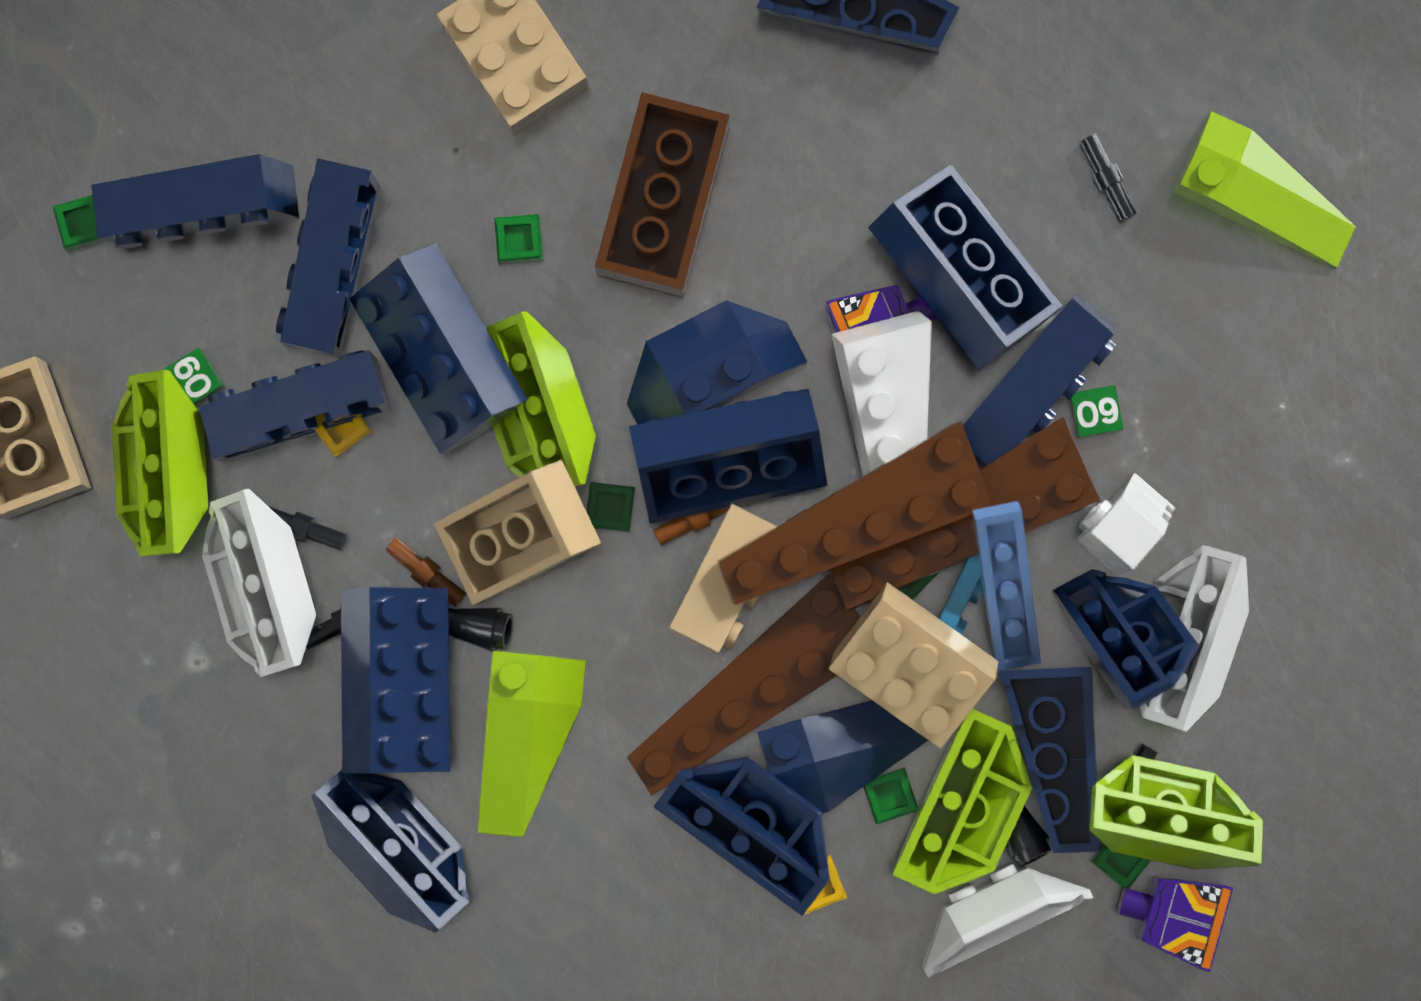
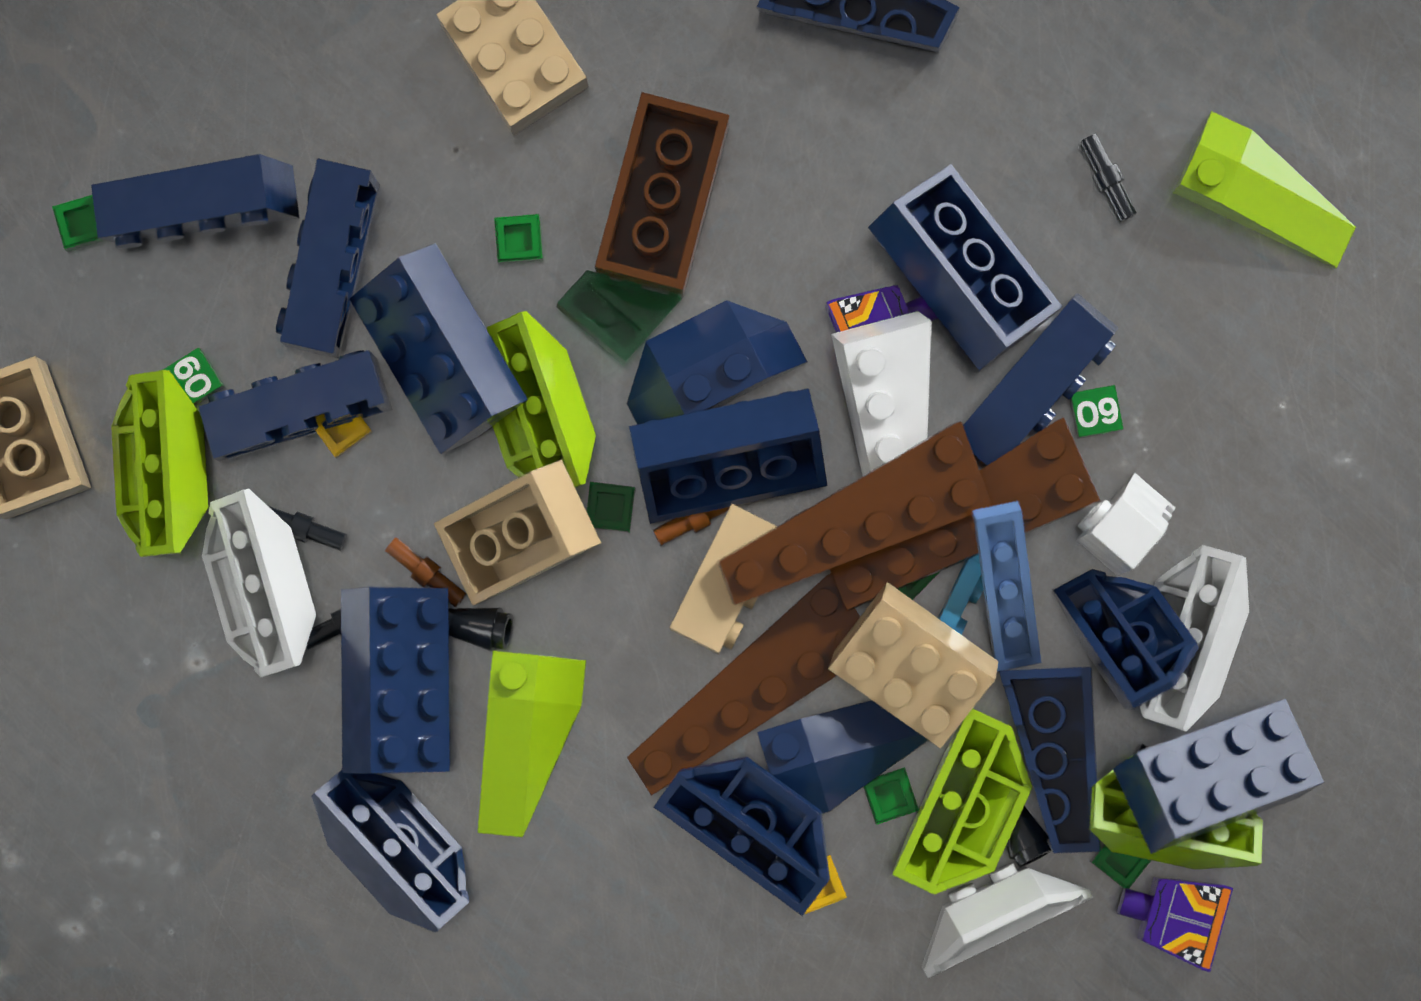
(616, 312): none -> clear green wing
(1218, 775): none -> brick

